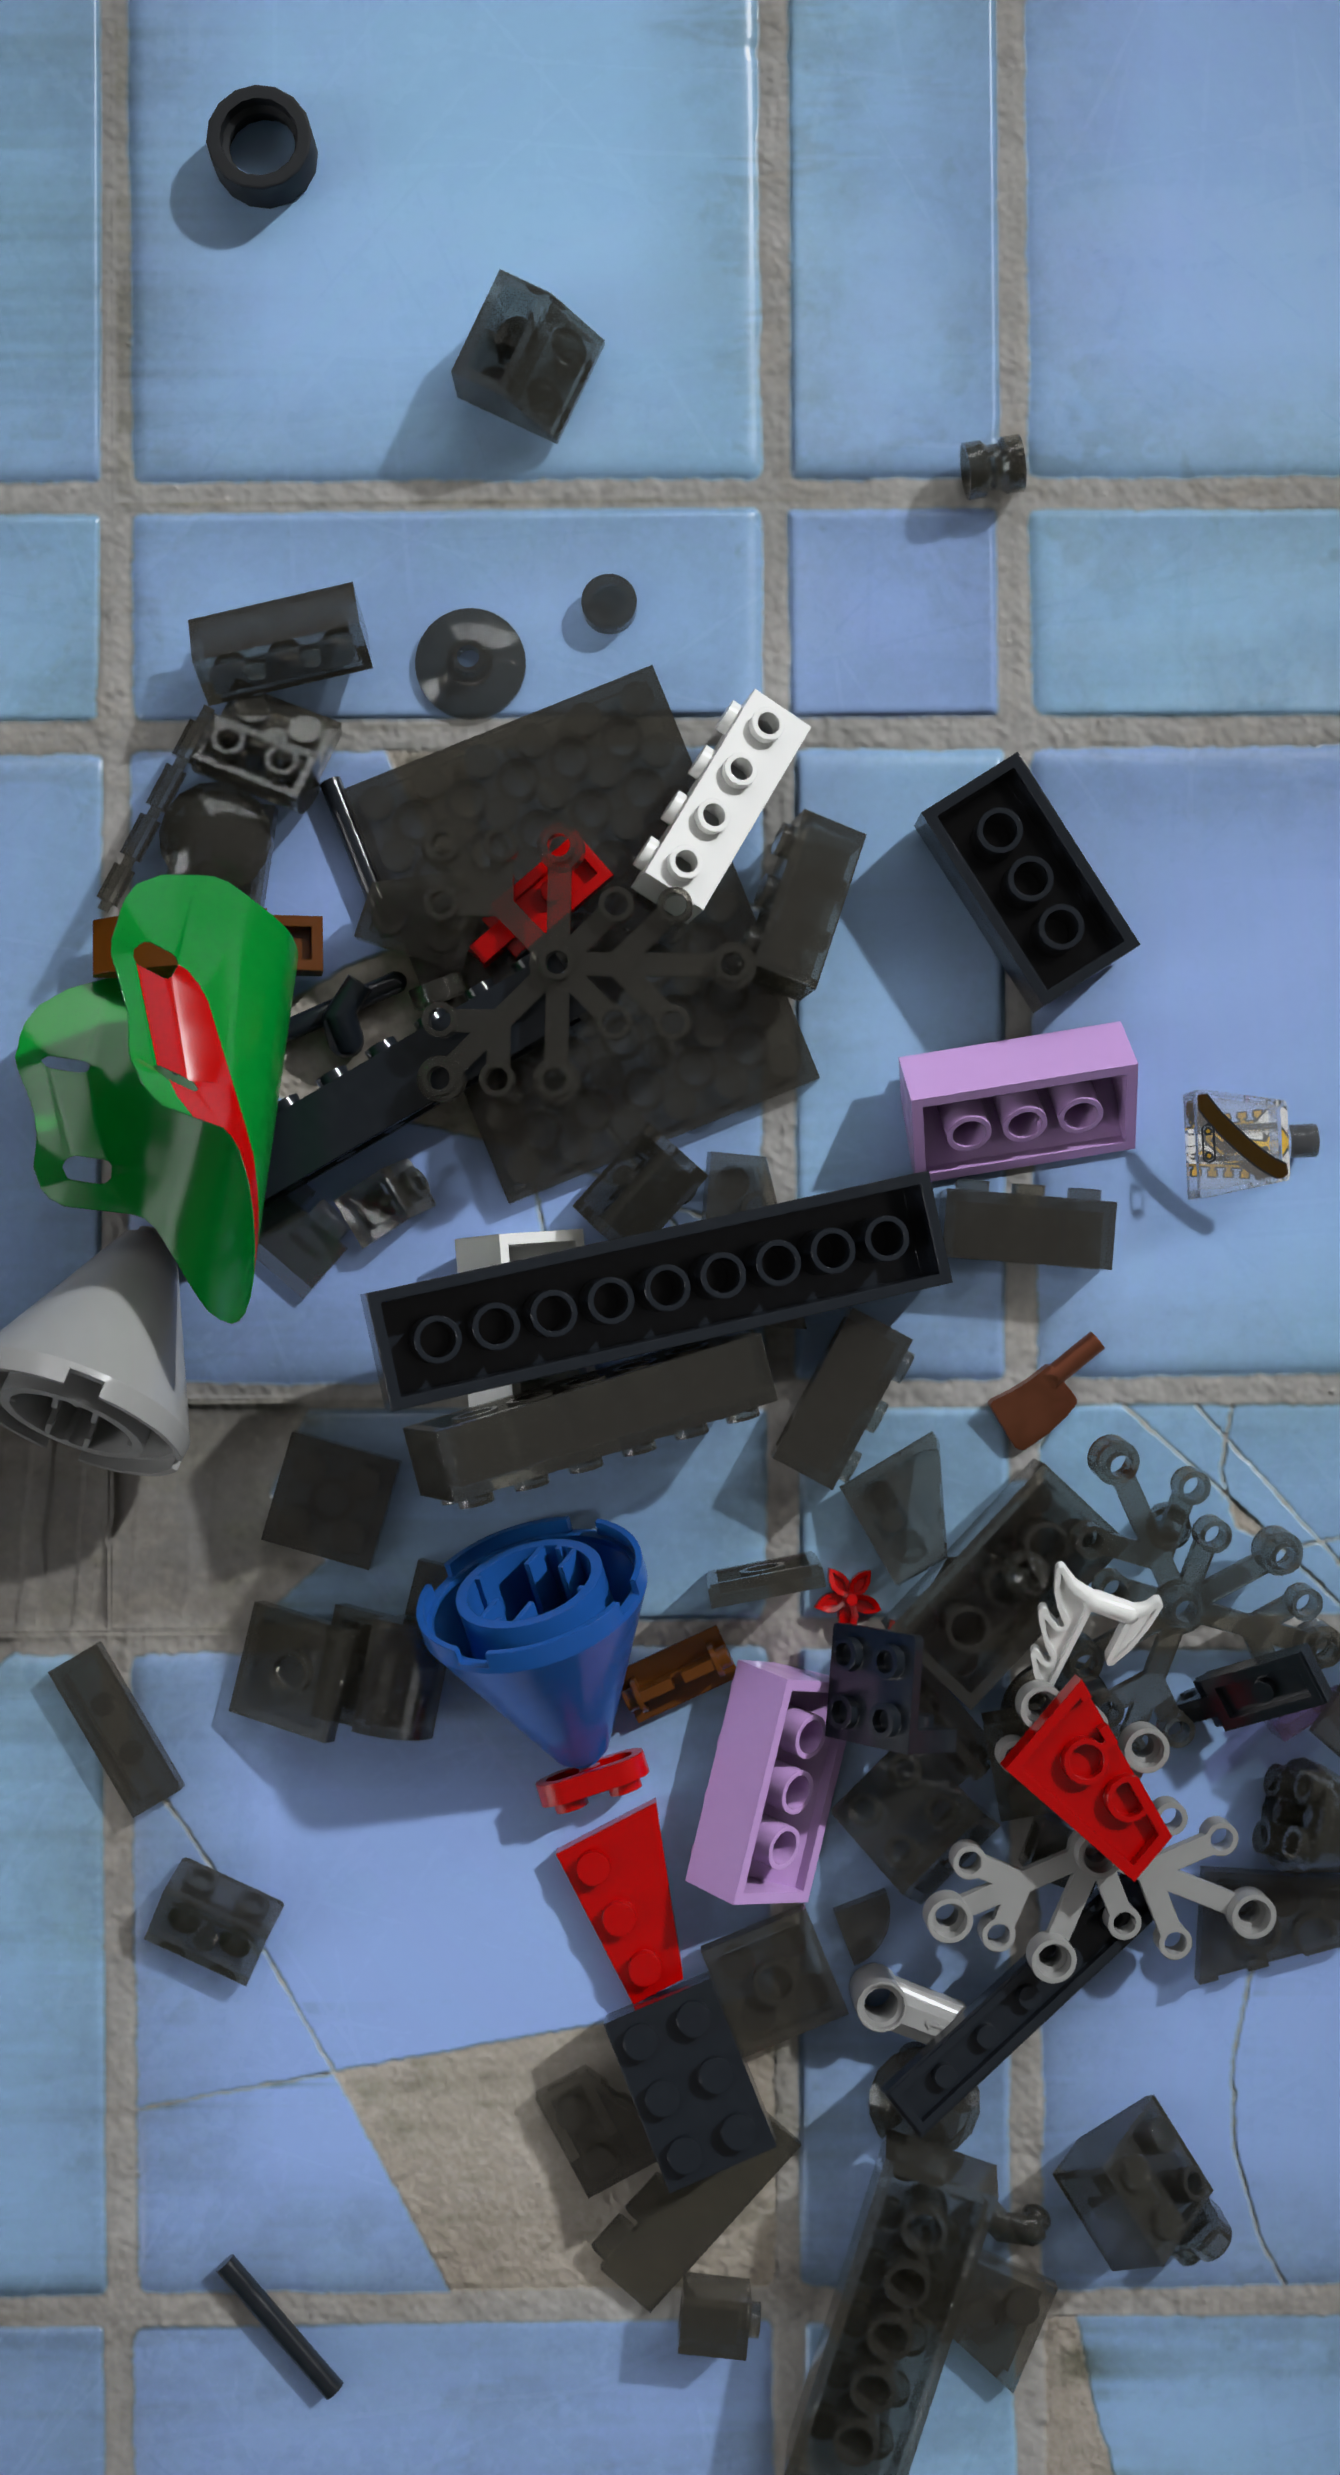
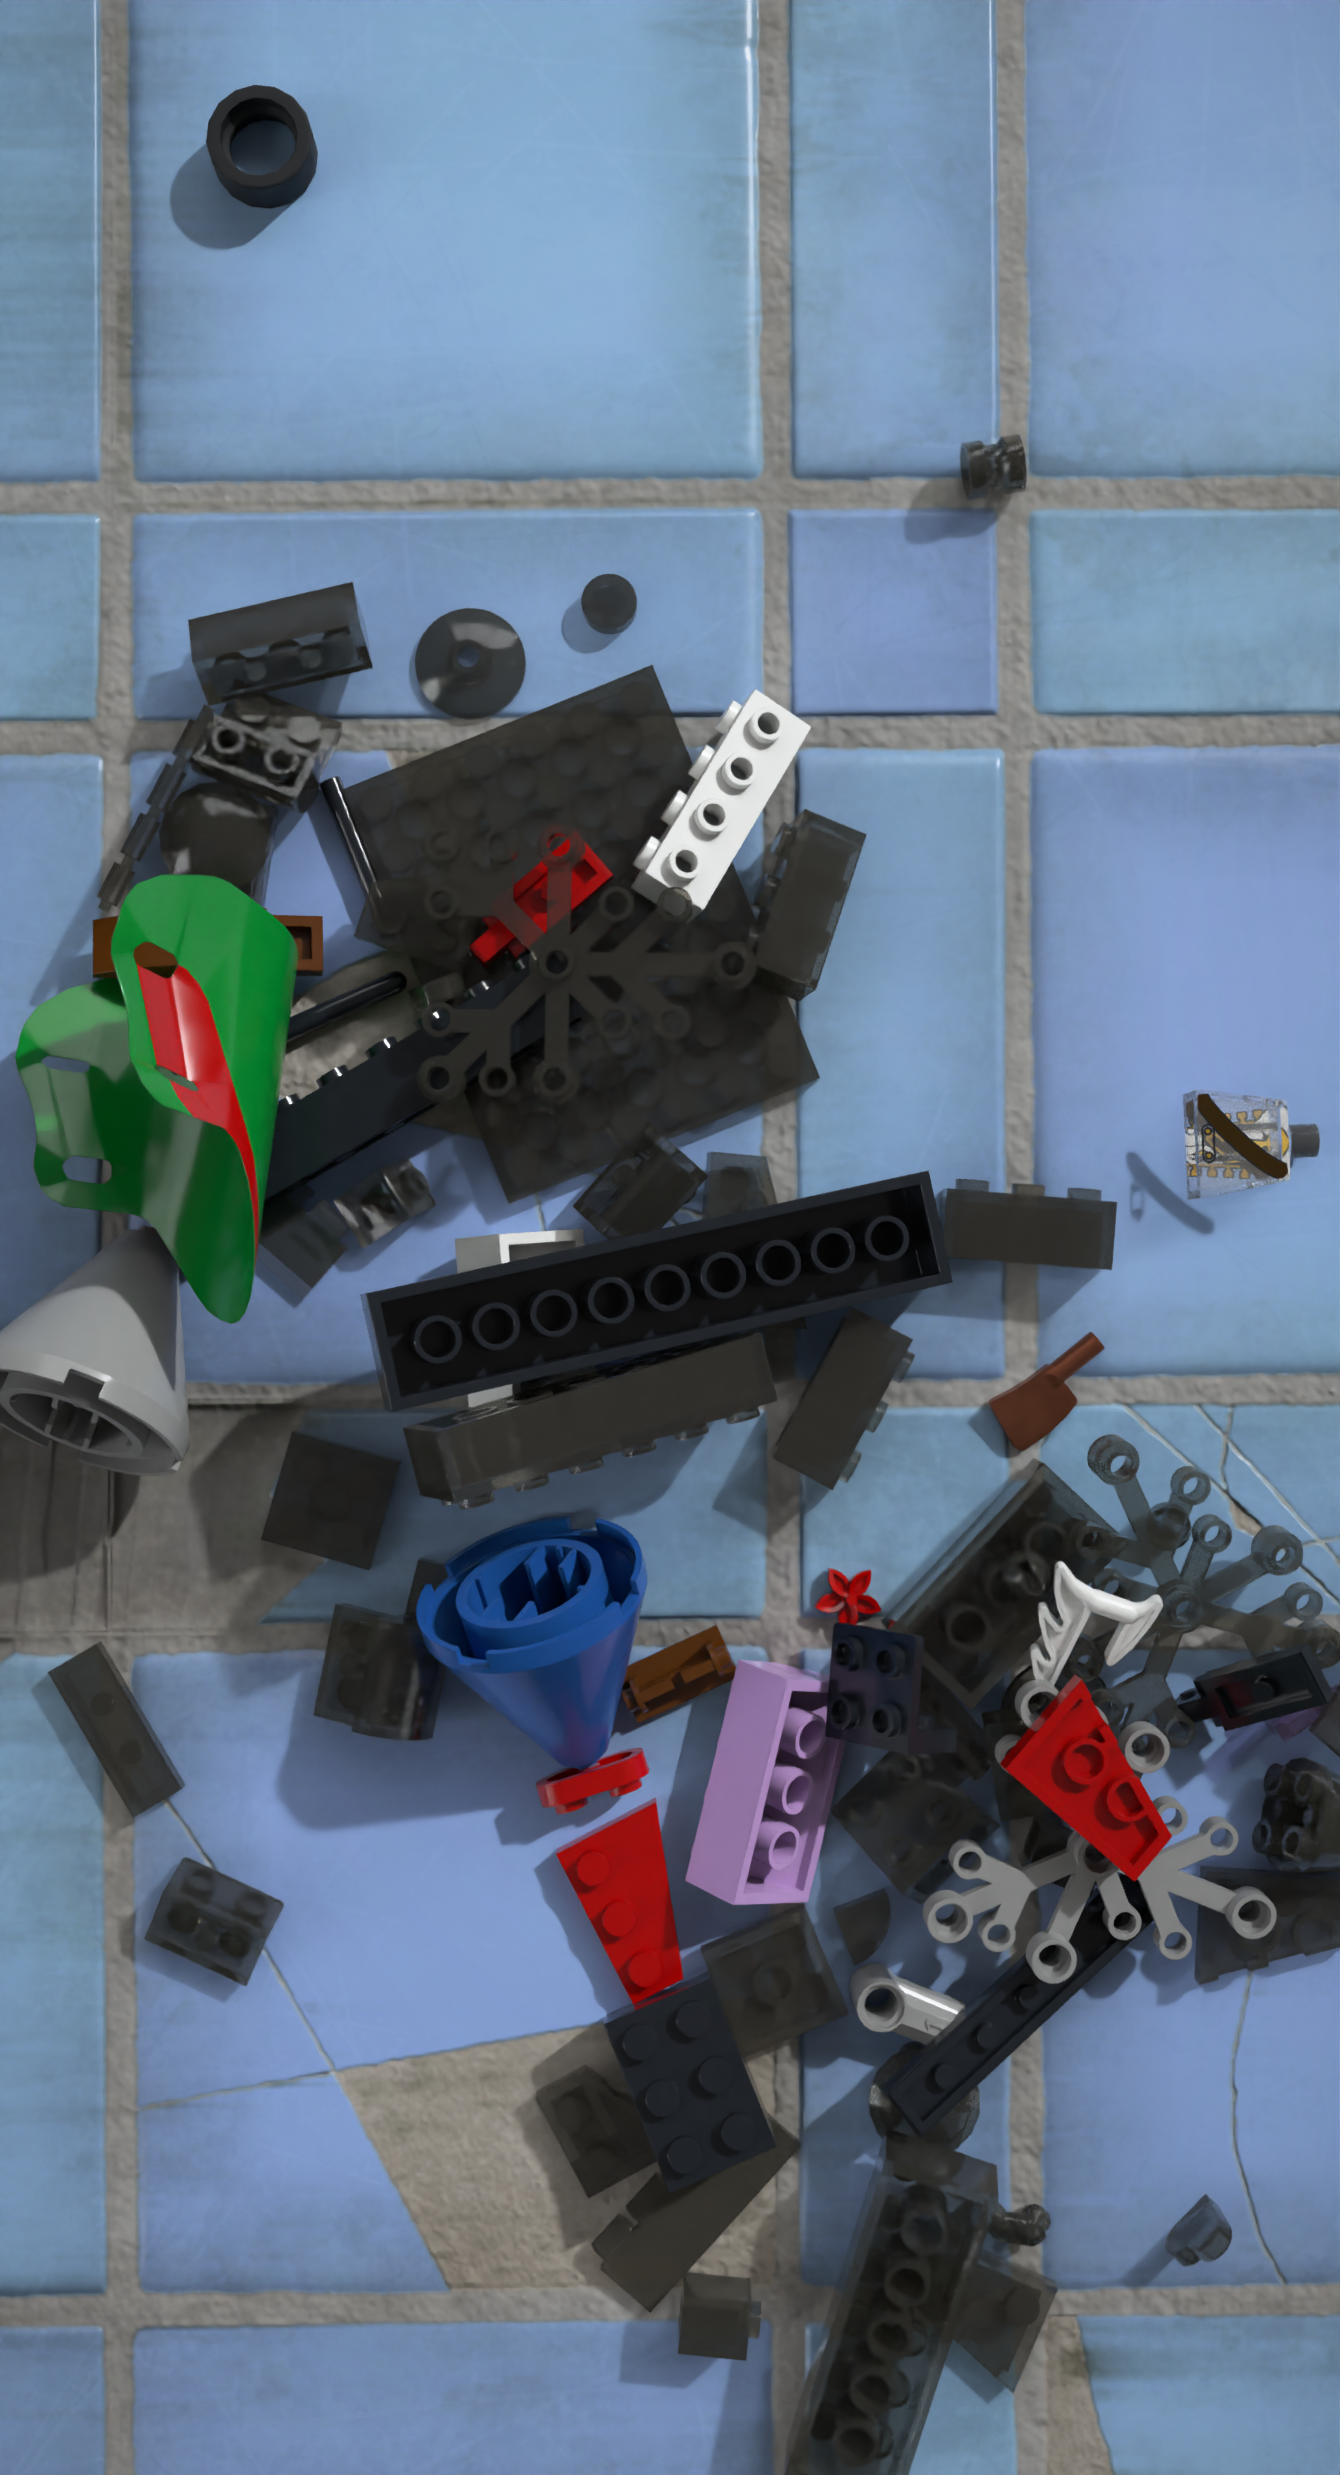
(279, 2327): black bar -> none
(294, 1671): clear smoke tile -> none
(341, 1018): black arm -> none
(526, 357): clear smoke slope -> none
(764, 1579): clear smoke tile -> none
(903, 1508): clear smoke wing -> none
(1020, 1101): lavender slope -> none
(1025, 882): black brick -> none
(1134, 2186): clear smoke slope -> none

